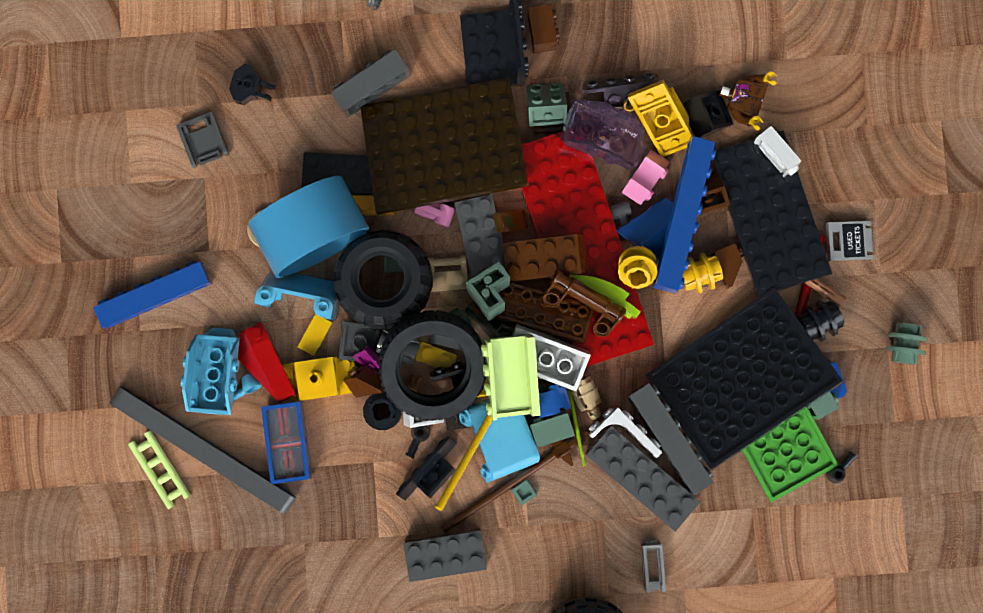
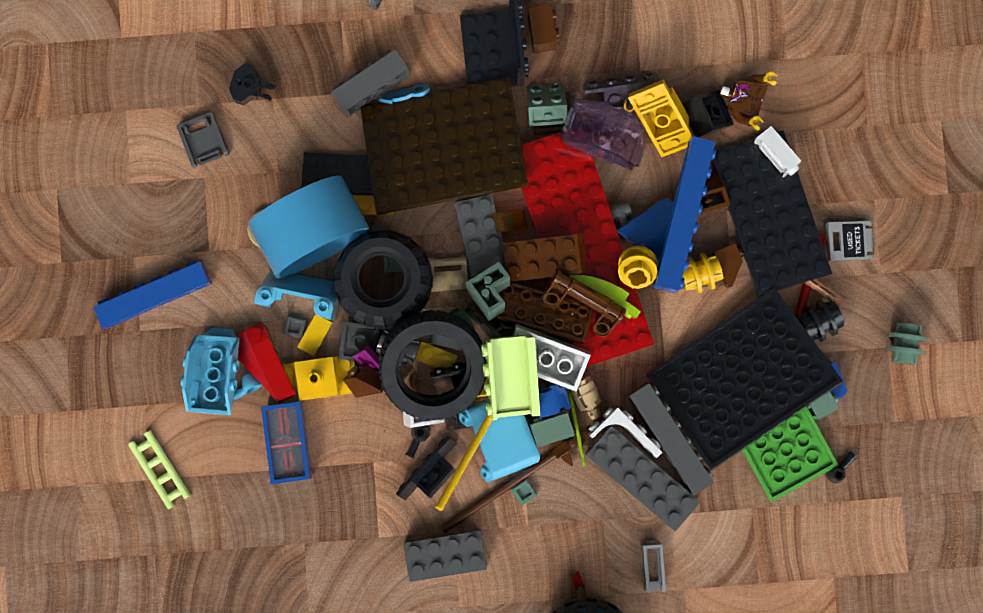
(202, 450): dark grey beam -> none
(295, 327): none -> dark grey tile
(370, 413): black piece -> none
(405, 93): none -> dark azure brick
(440, 214): bright pink piece -> none
(577, 580): none -> red bush
(646, 176): bright pink brick -> none

